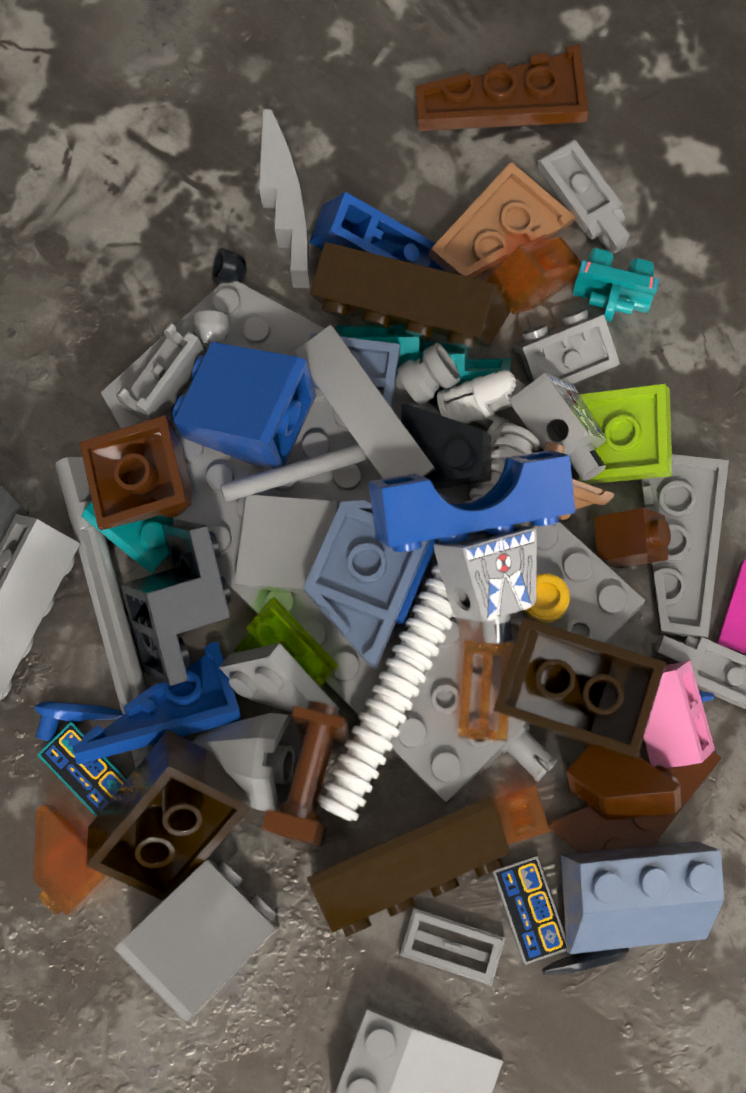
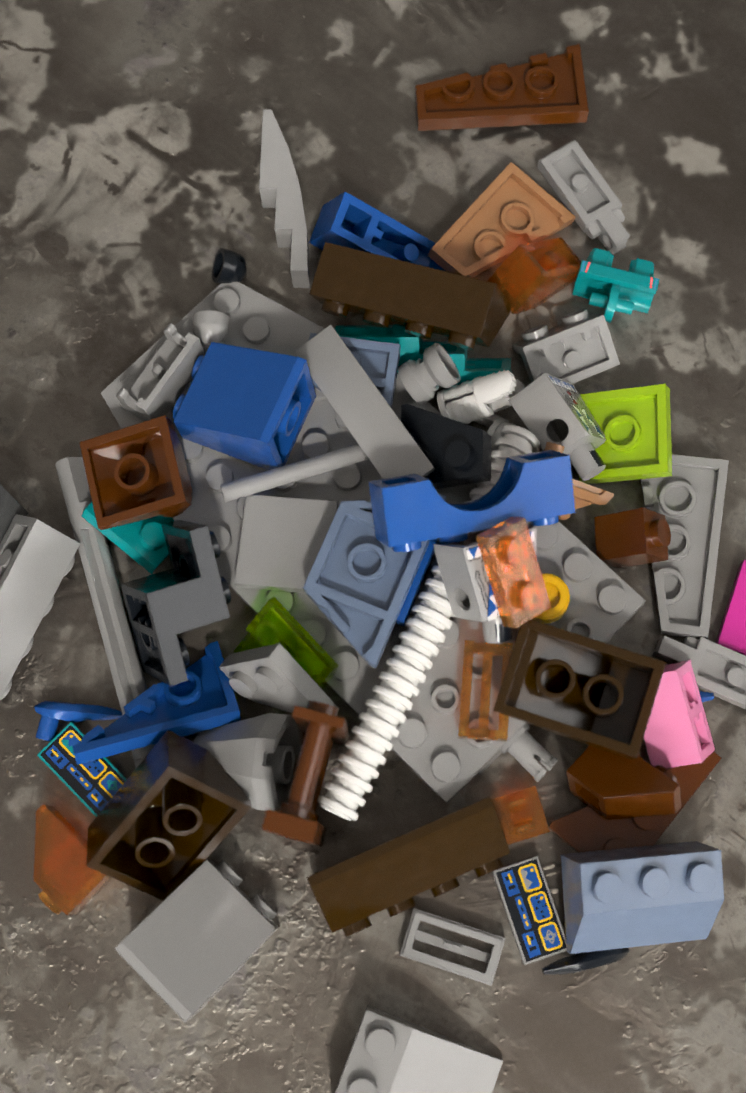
(513, 571): none -> clear orange plate

